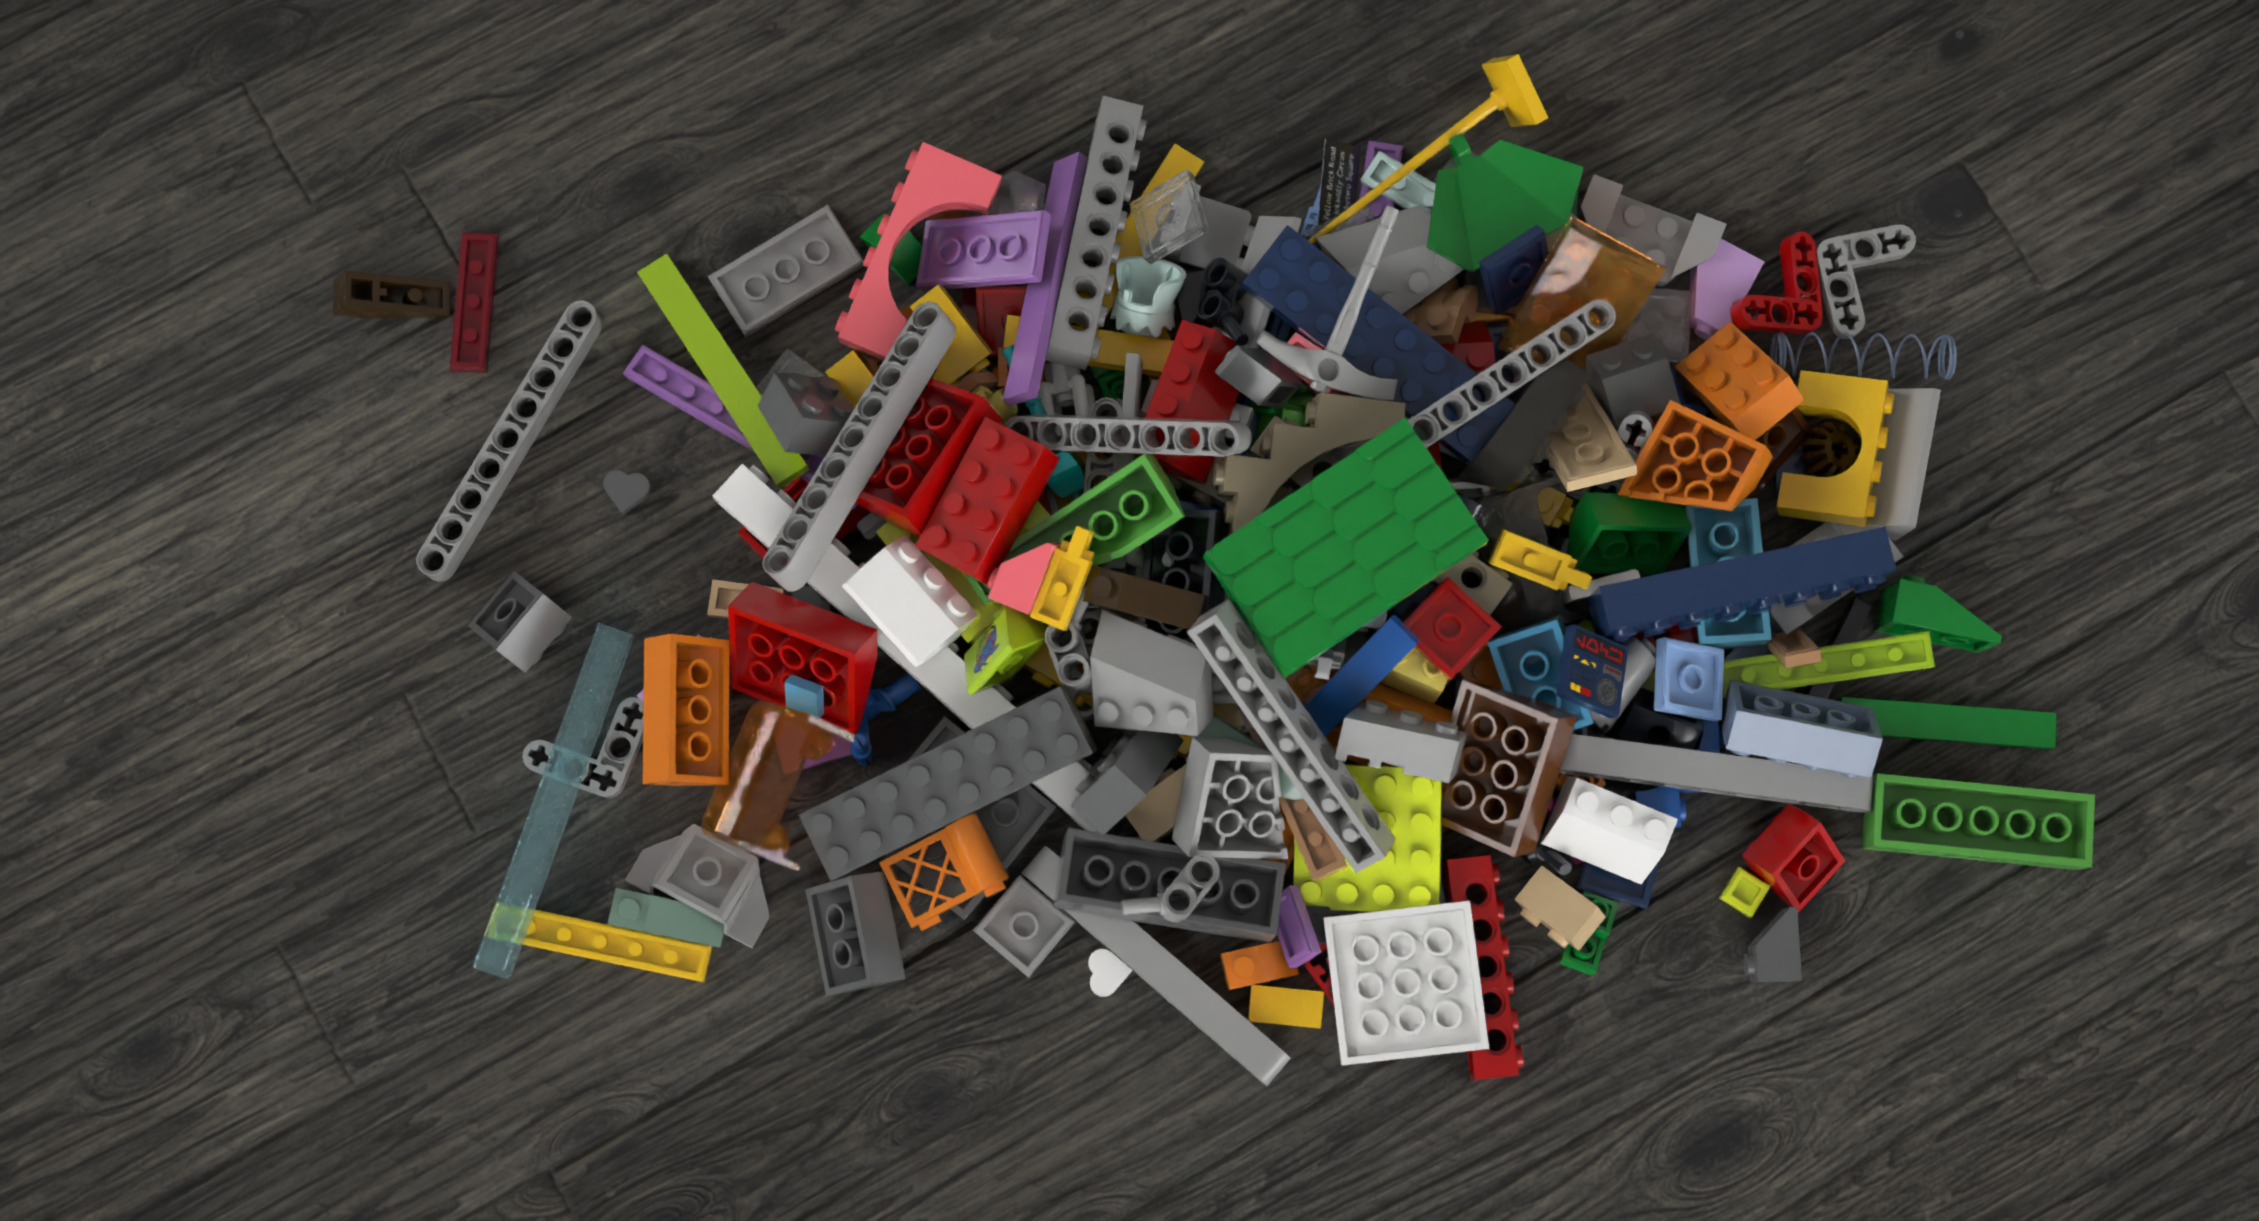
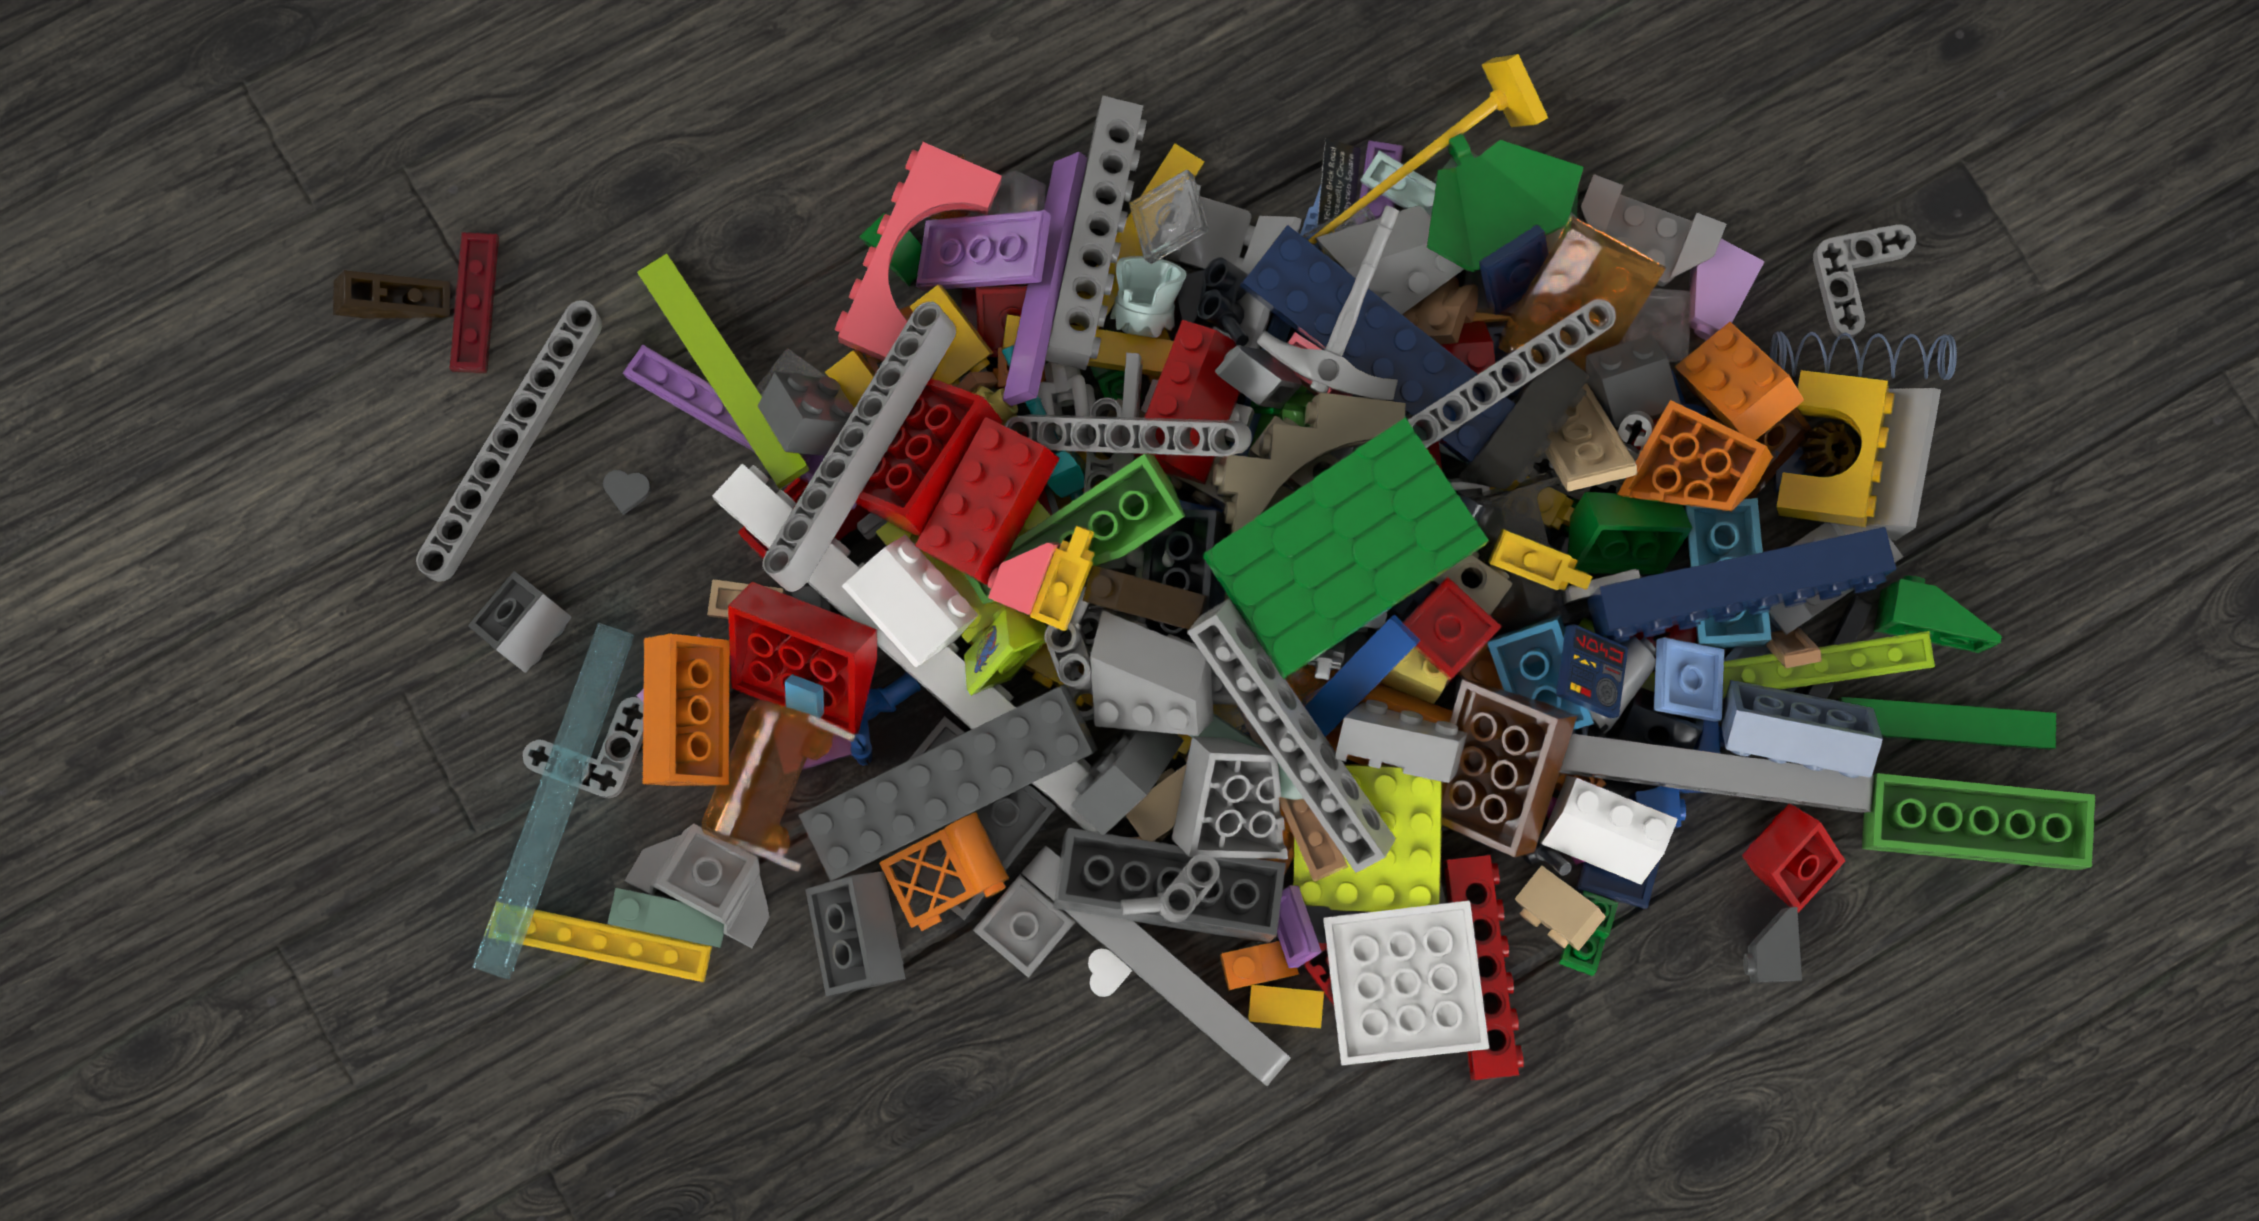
(786, 270): light grey tile -> none
(1744, 892): neon yellow tile -> none
(1794, 299): red beam -> none

